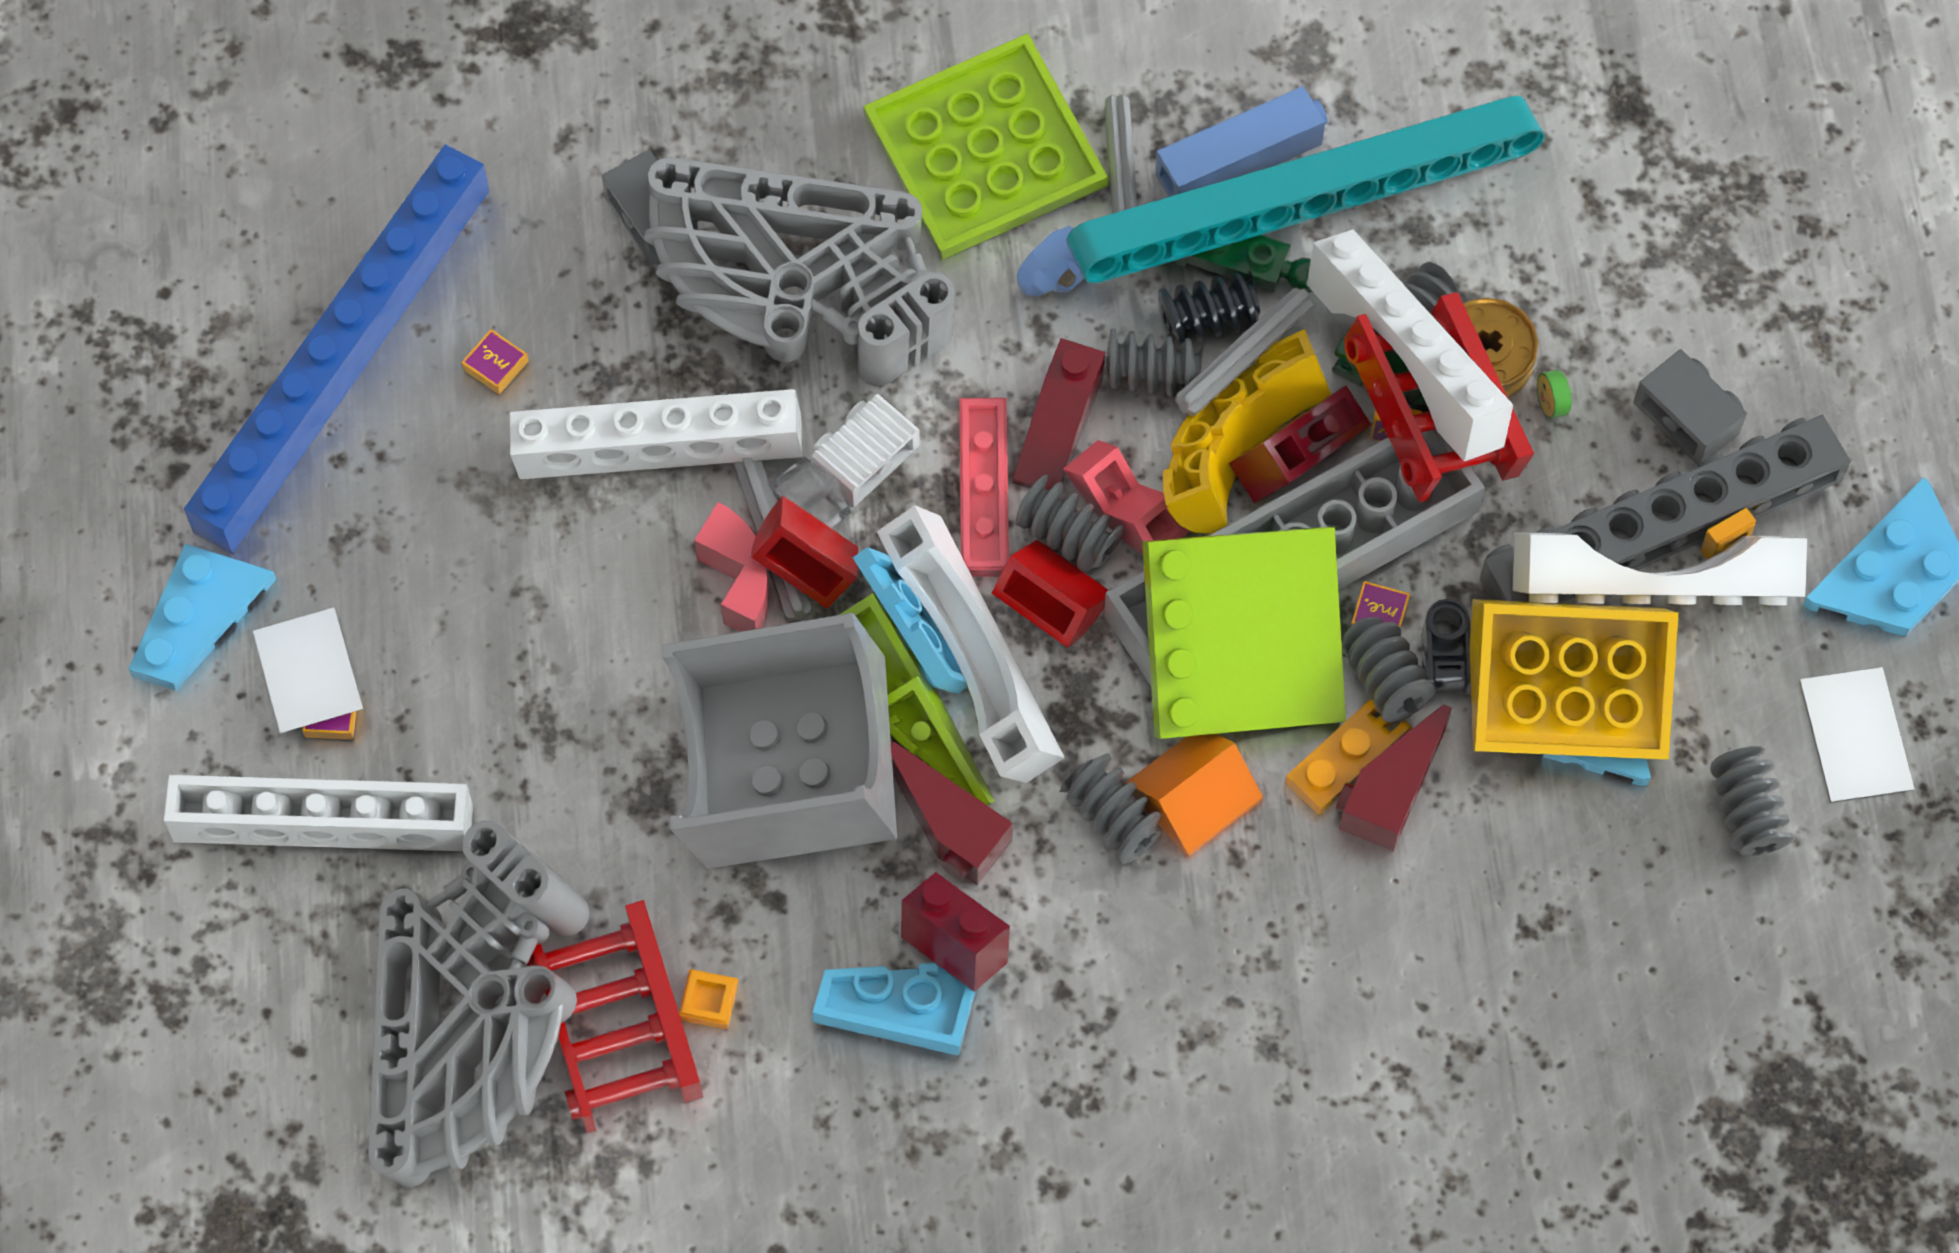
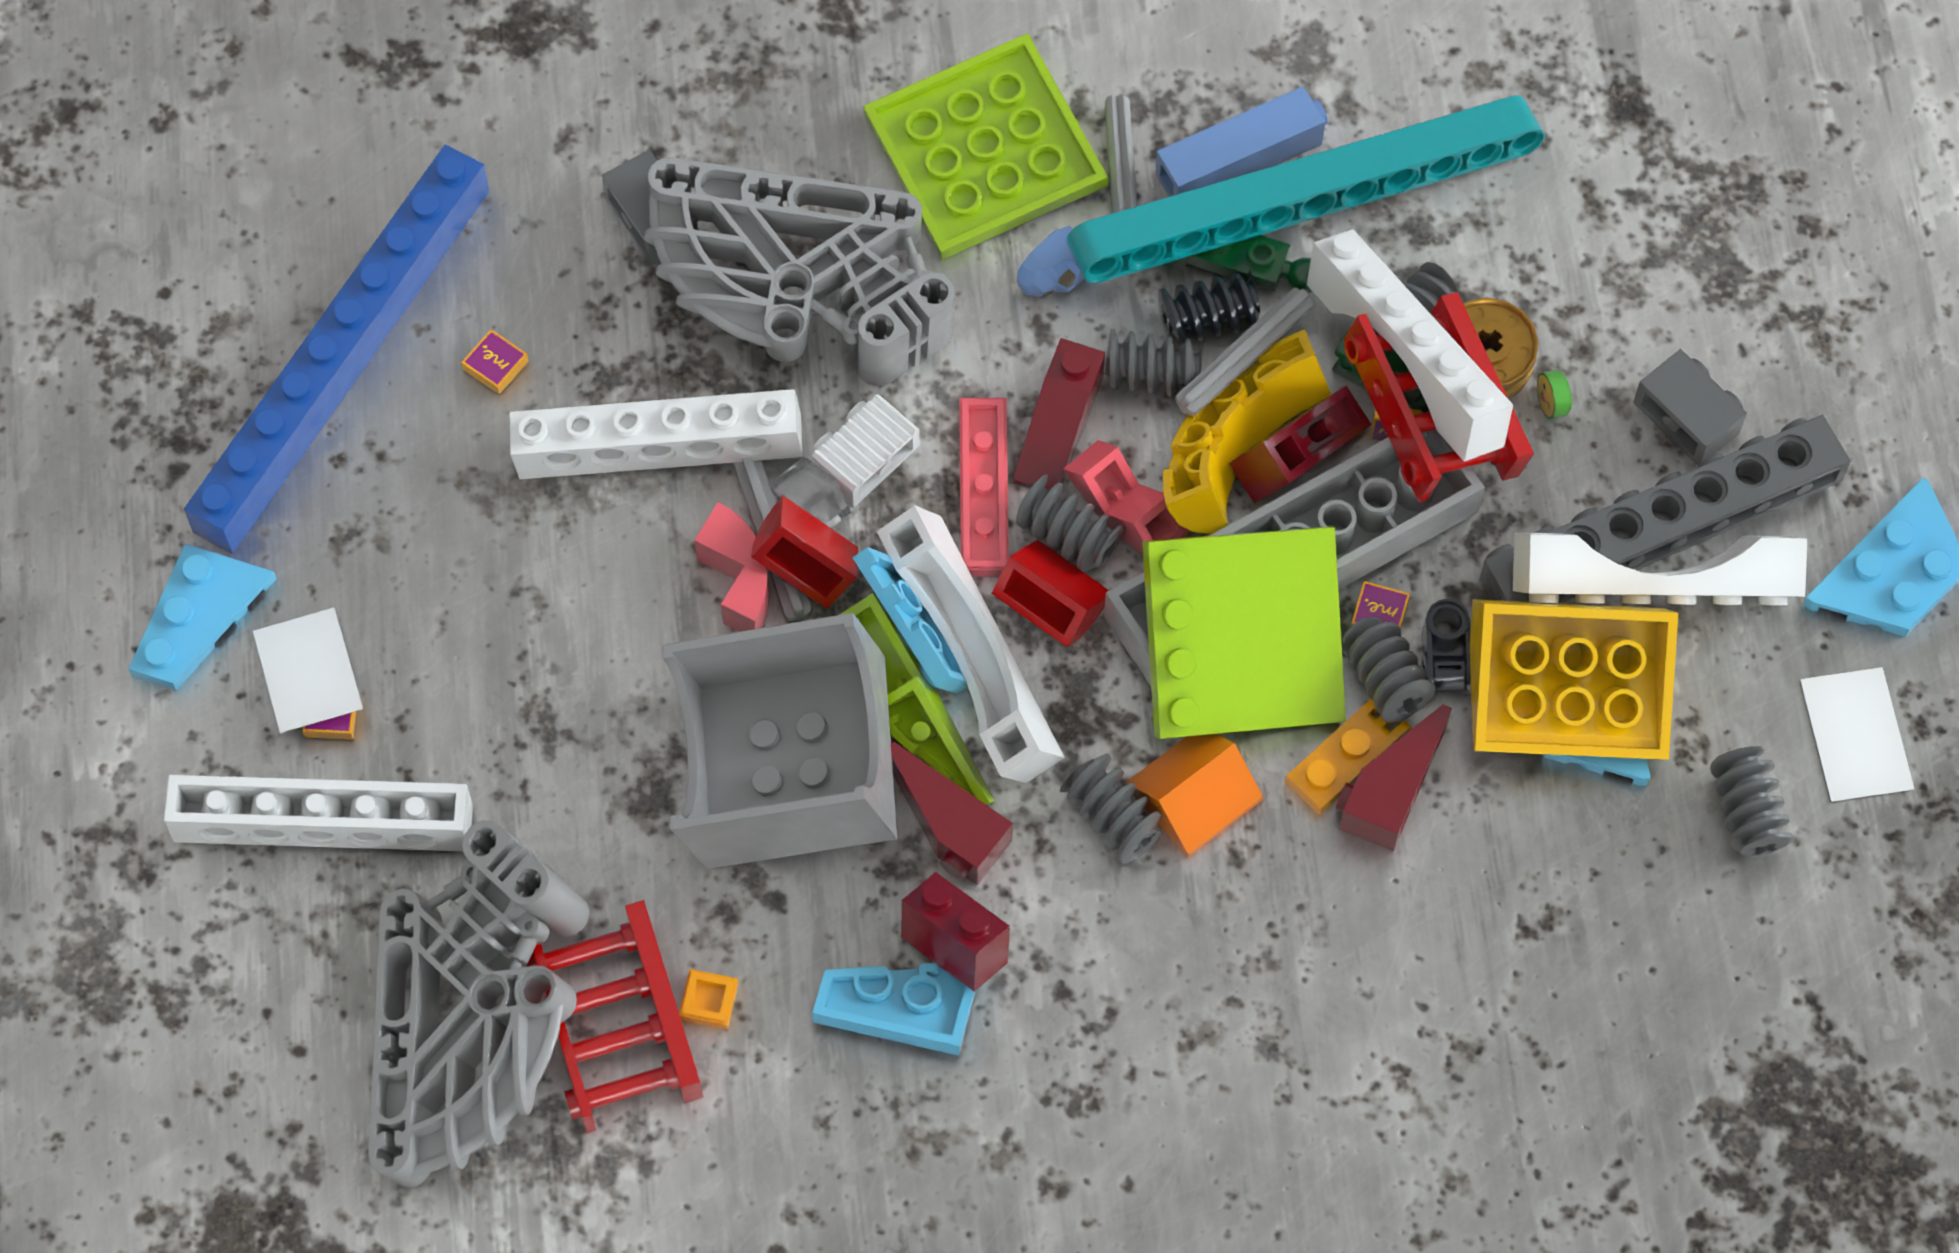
(1727, 532): light orange tile -> none

